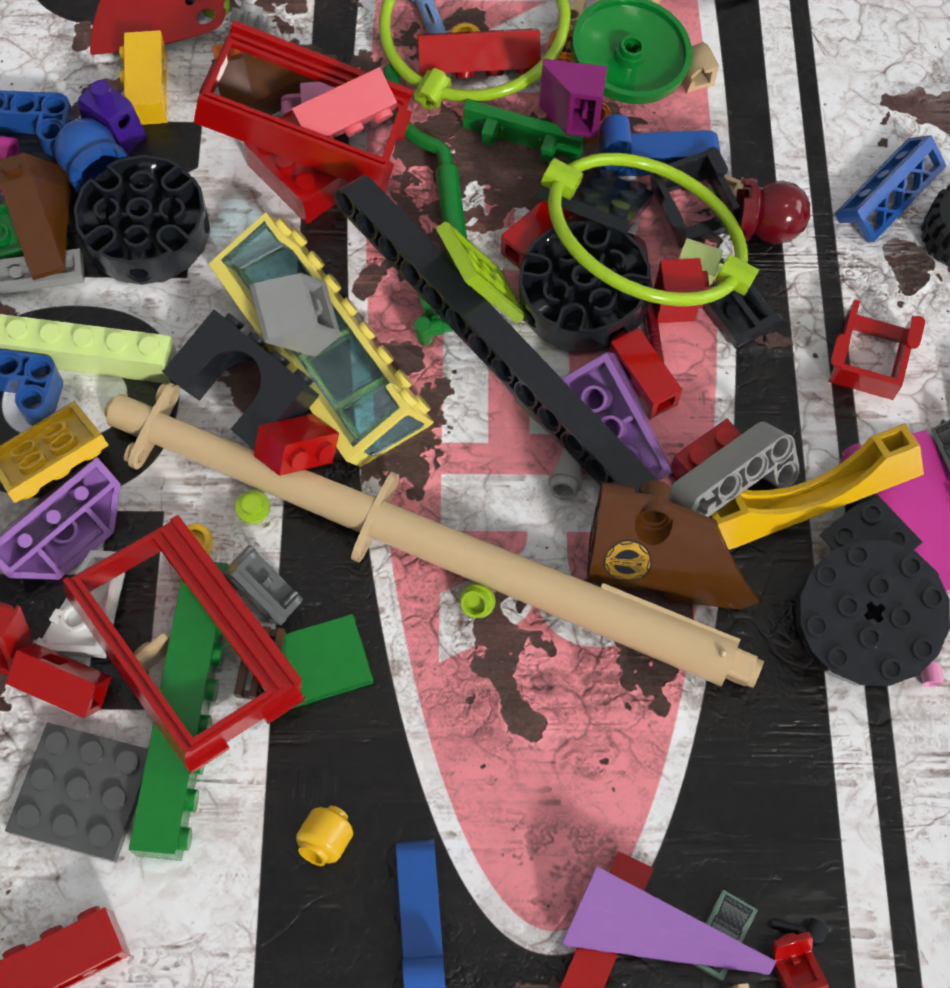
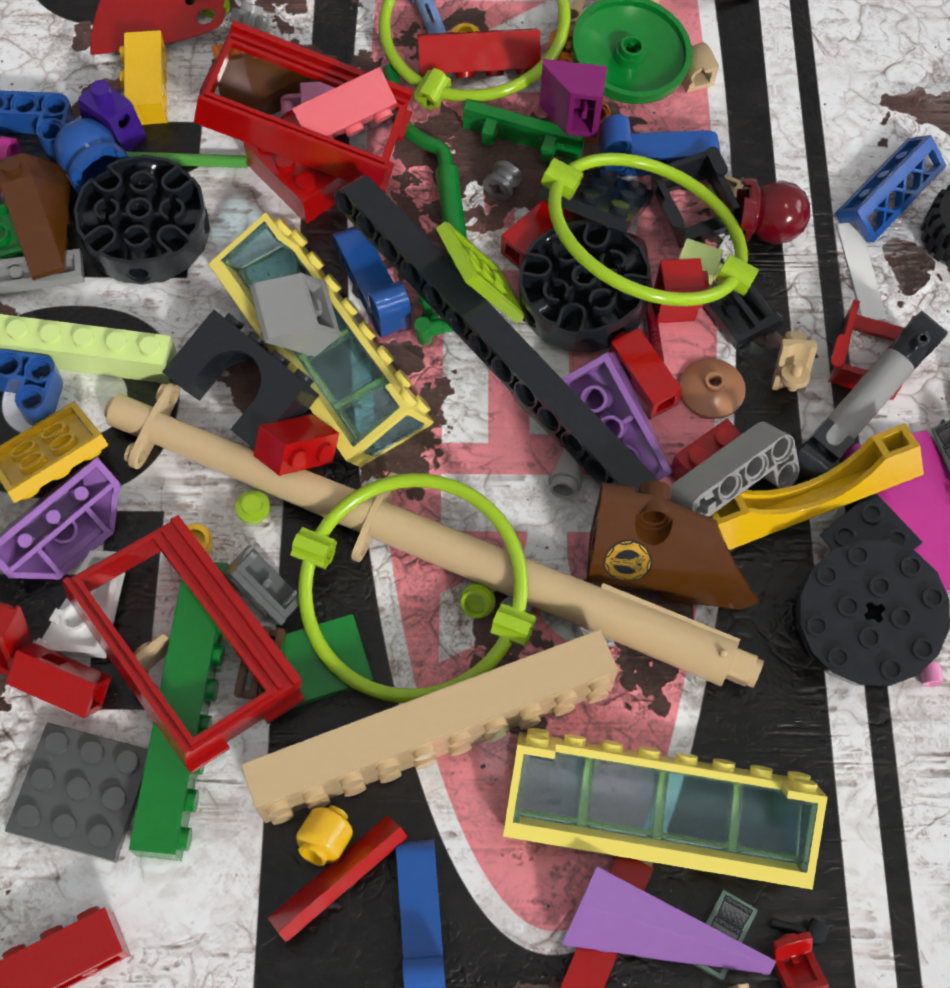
(200, 160): none -> bright green bar
(318, 549): none -> lime piece
(337, 878): none -> red tile
(381, 297): none -> blue beam
(430, 727): none -> tan brick
(502, 180): none -> flat silver wheel
(666, 808): none -> window
(711, 400): none -> nougat dish
(794, 362): none -> tan hips
(861, 271): none -> white sticker
(869, 396): none -> piece

